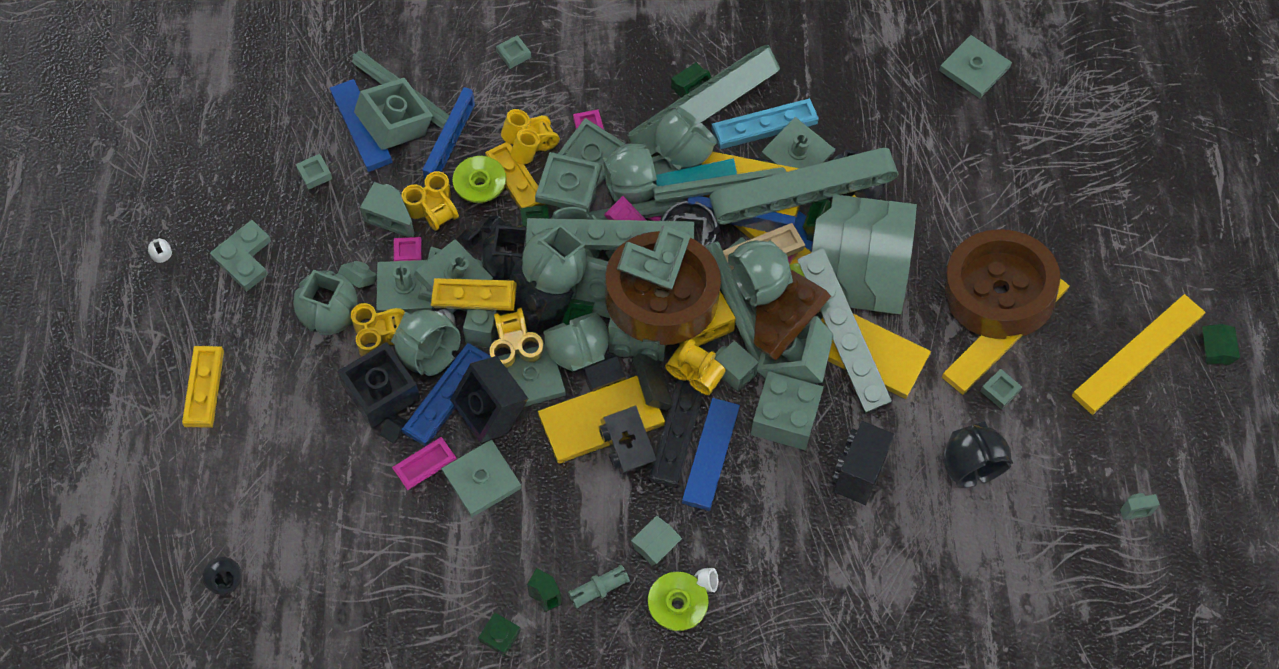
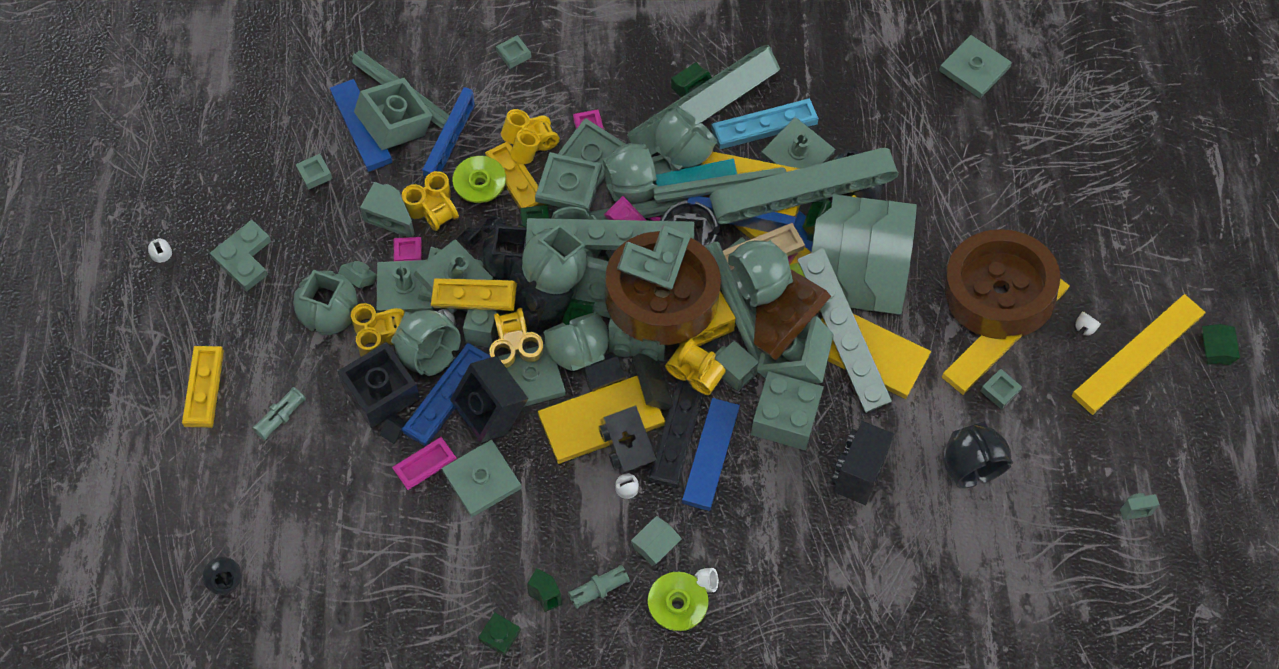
(278, 413): none -> sand green pin
(628, 490): none -> white hinge
(1088, 322): none -> white hinge

